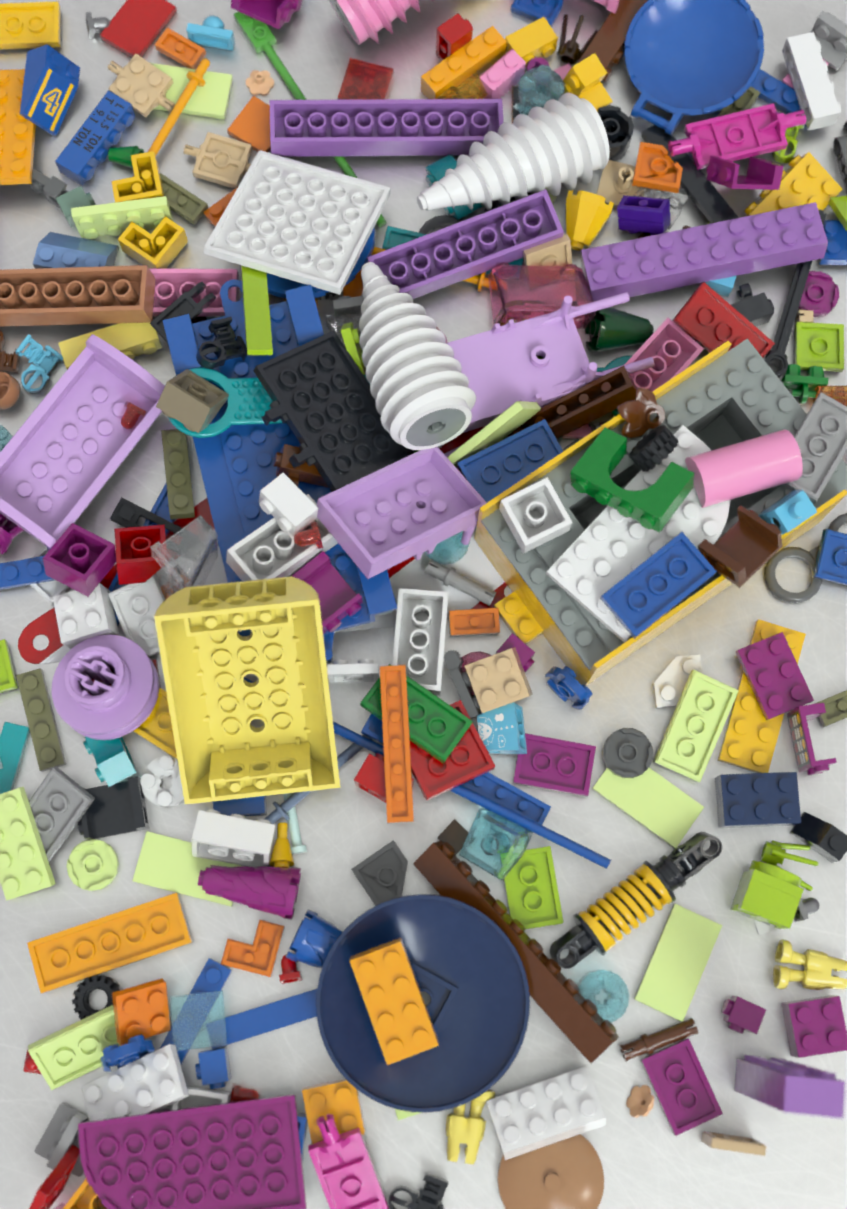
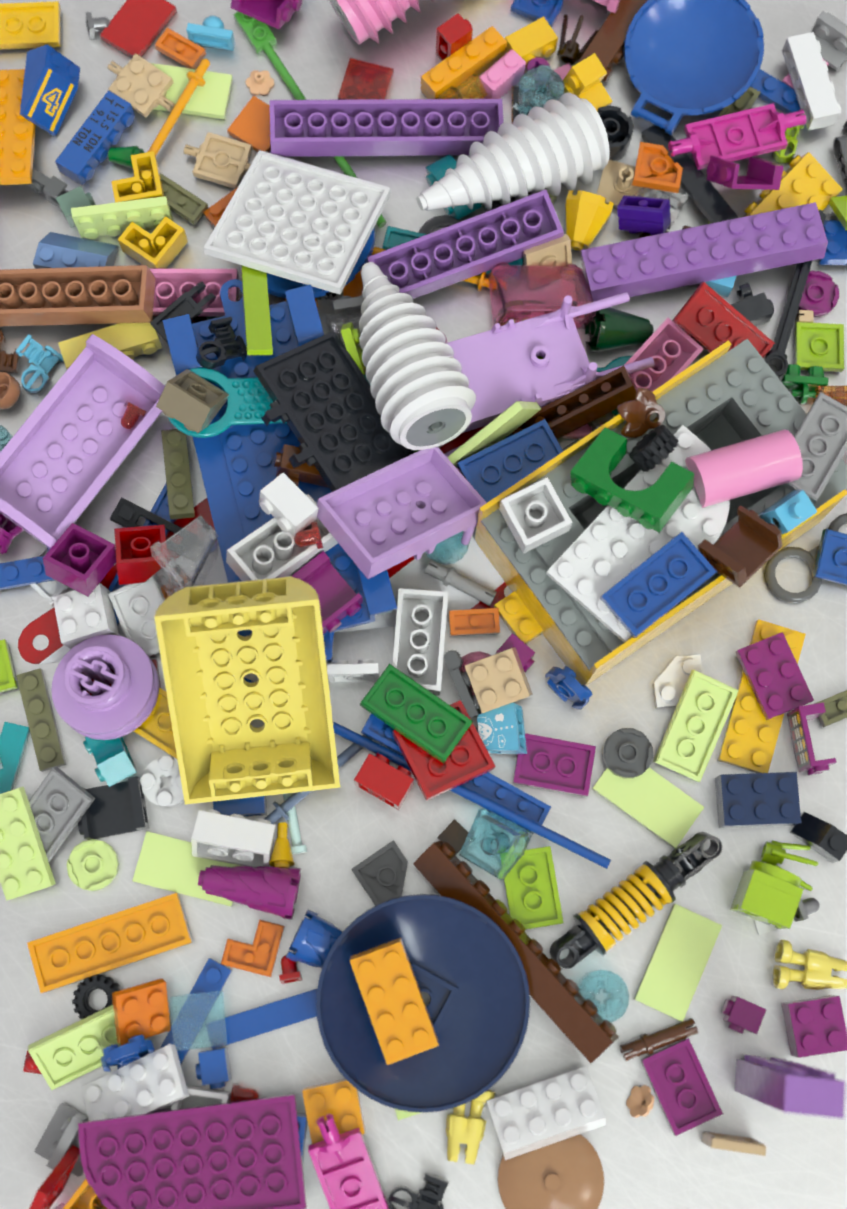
(396, 744): orange plate -> none

